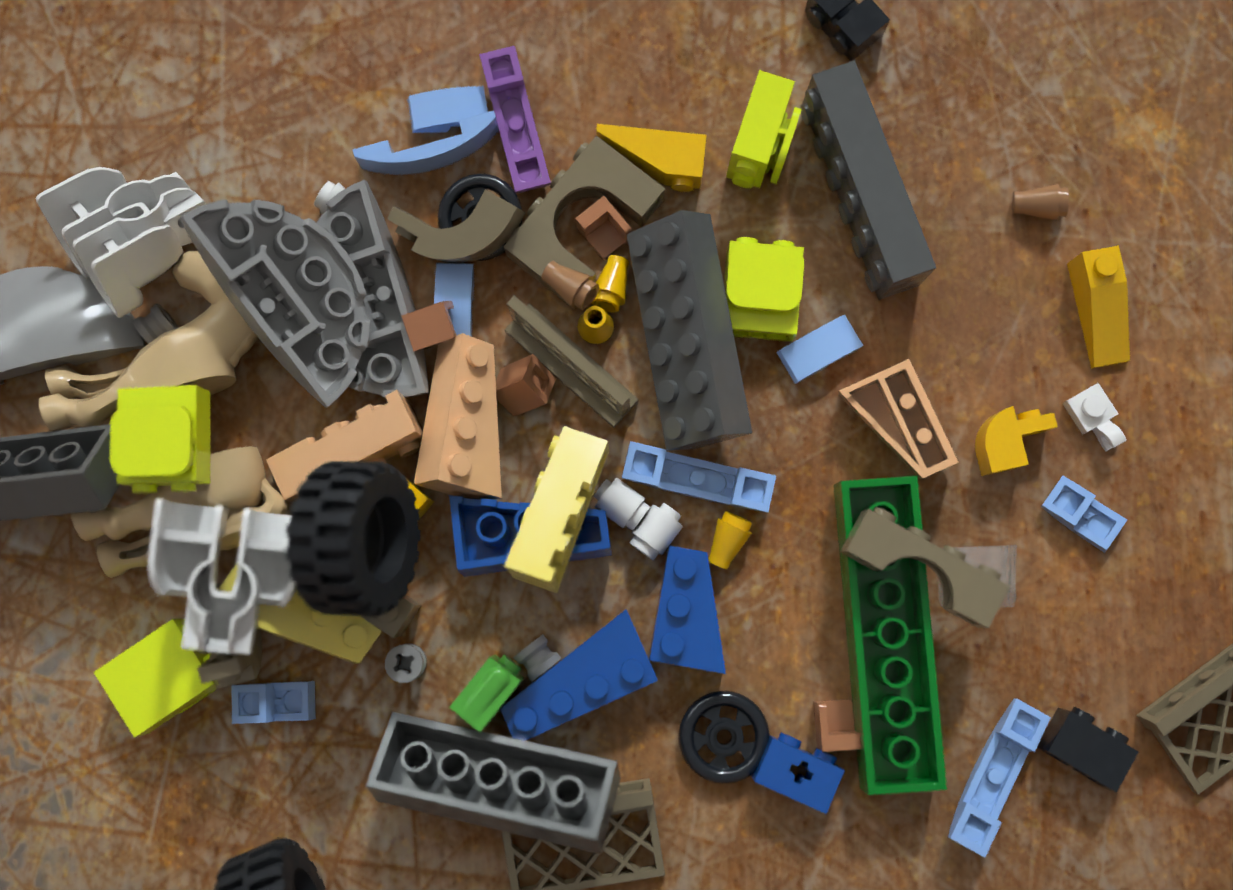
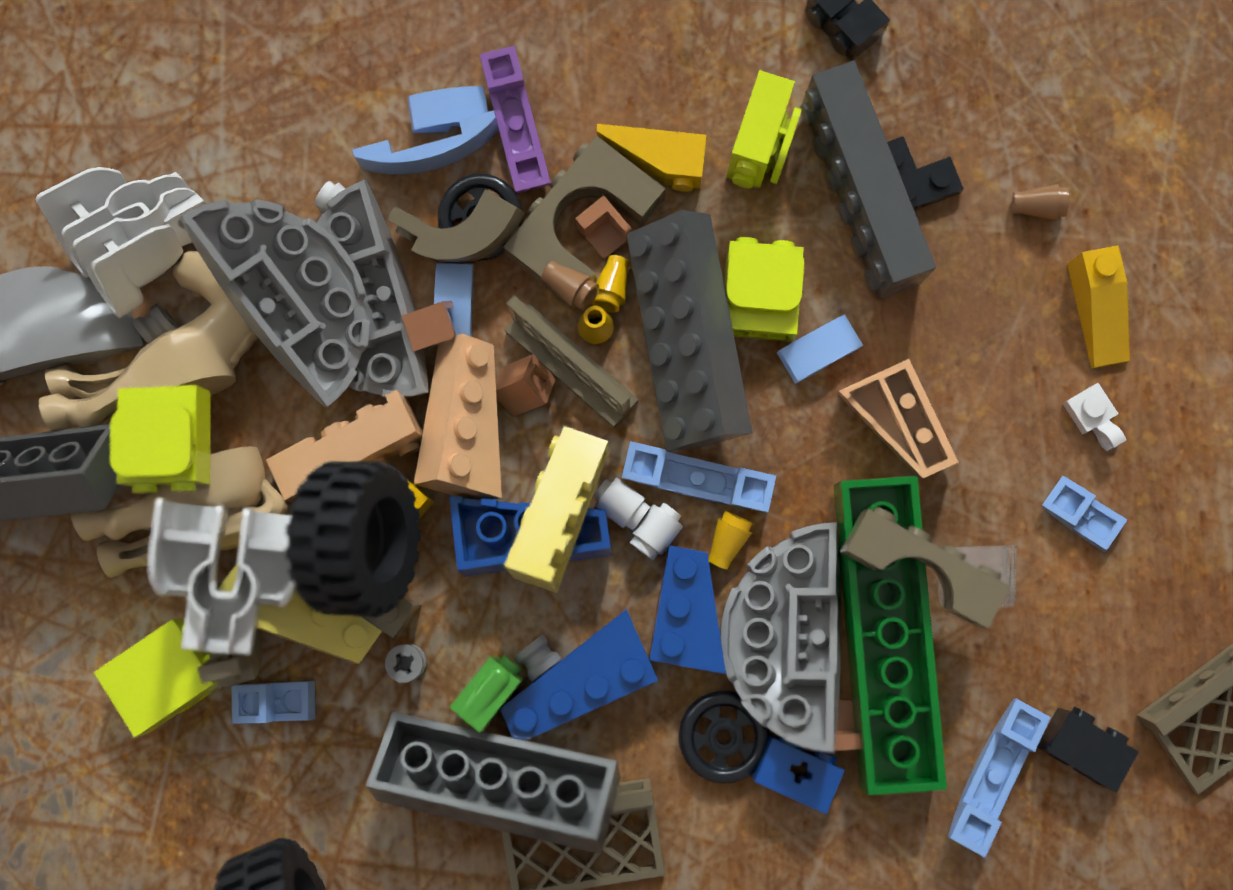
(787, 637): none -> light grey brick
(927, 183): none -> black plate
(1000, 440): yellow brick -> none

